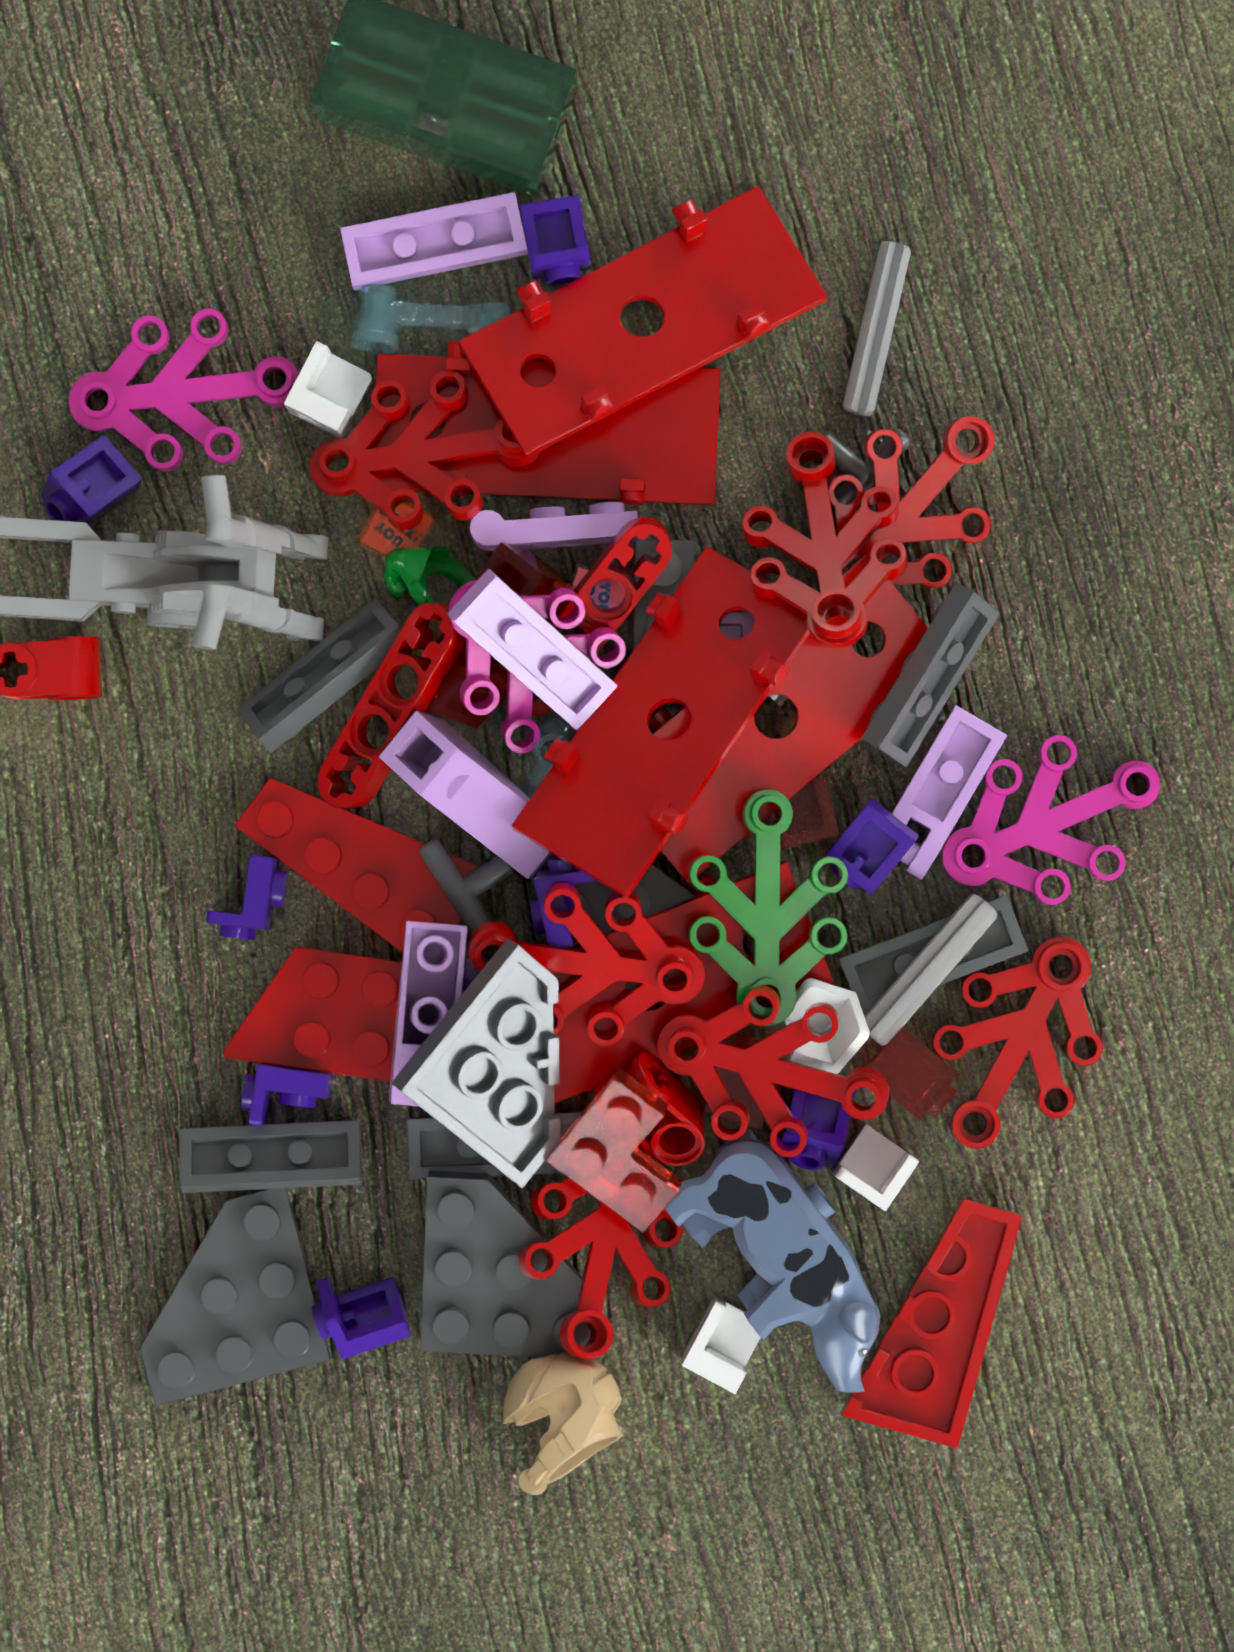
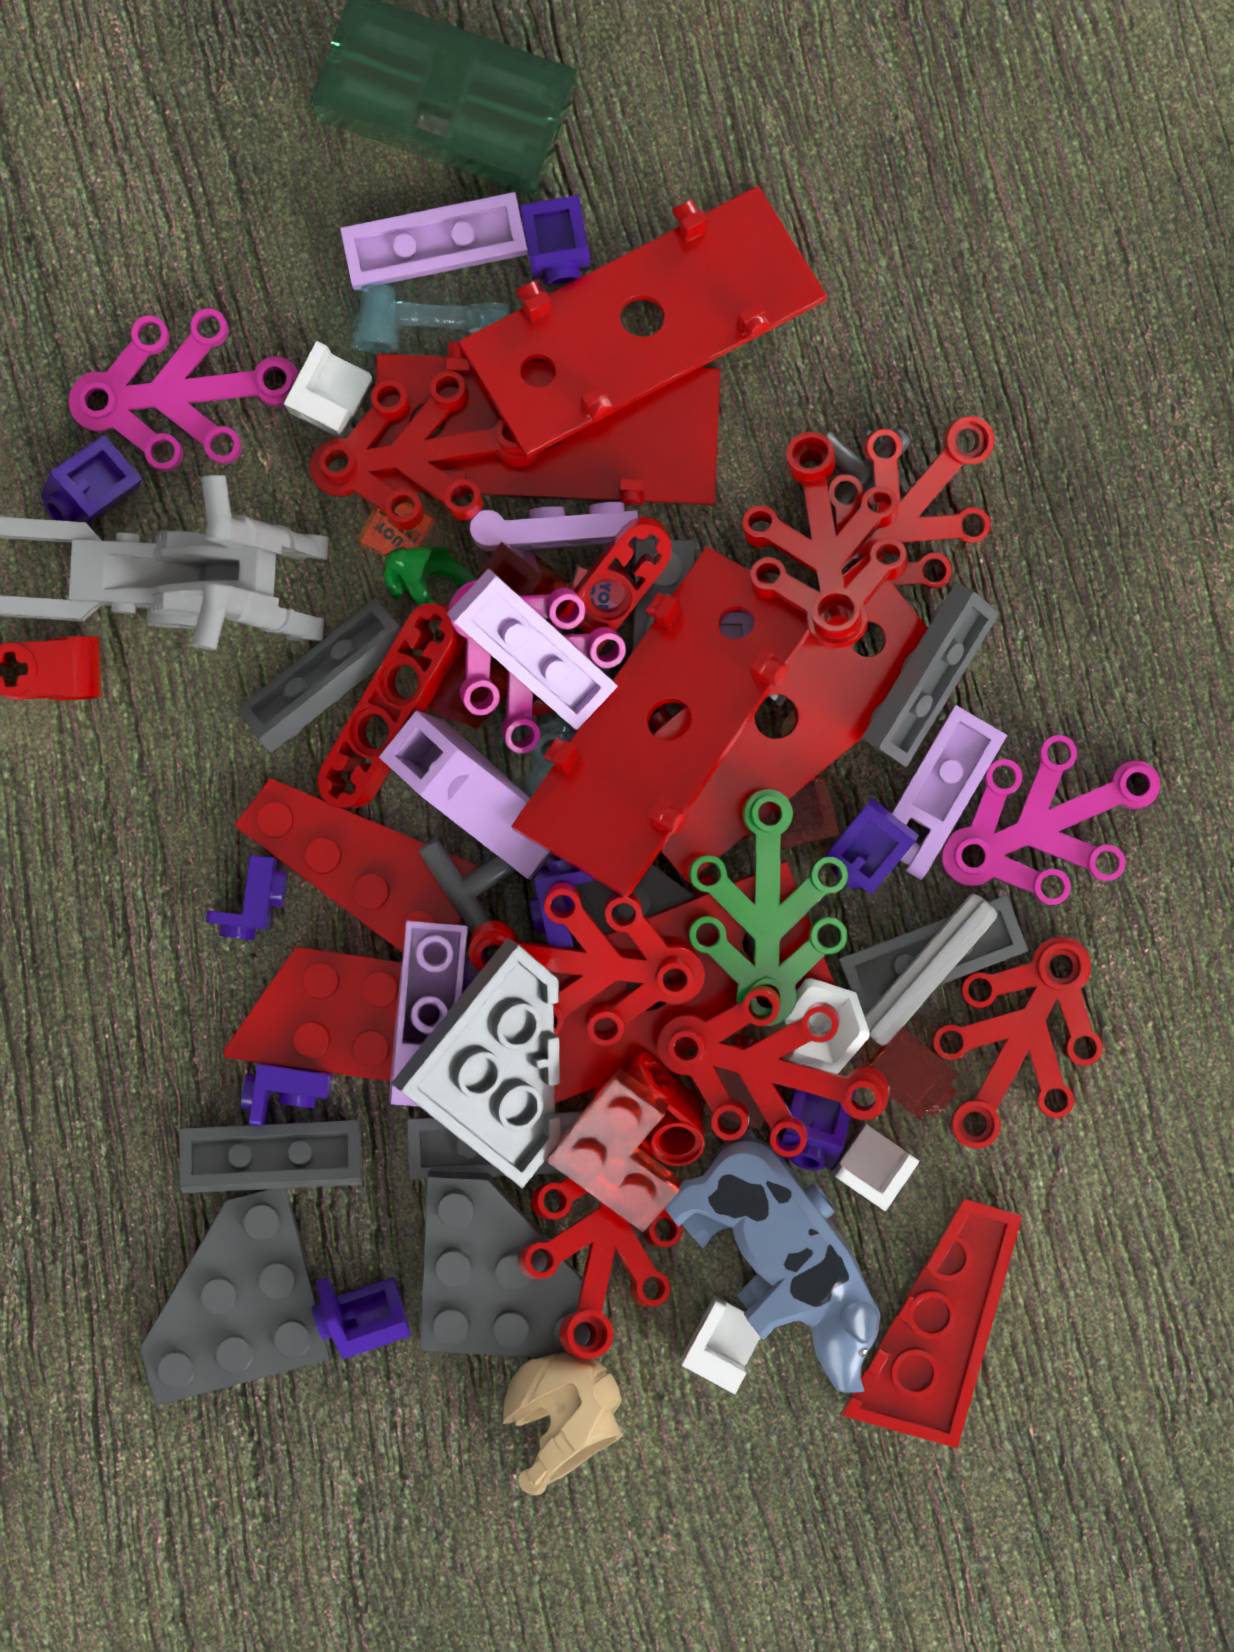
(876, 328): light grey axle -> none

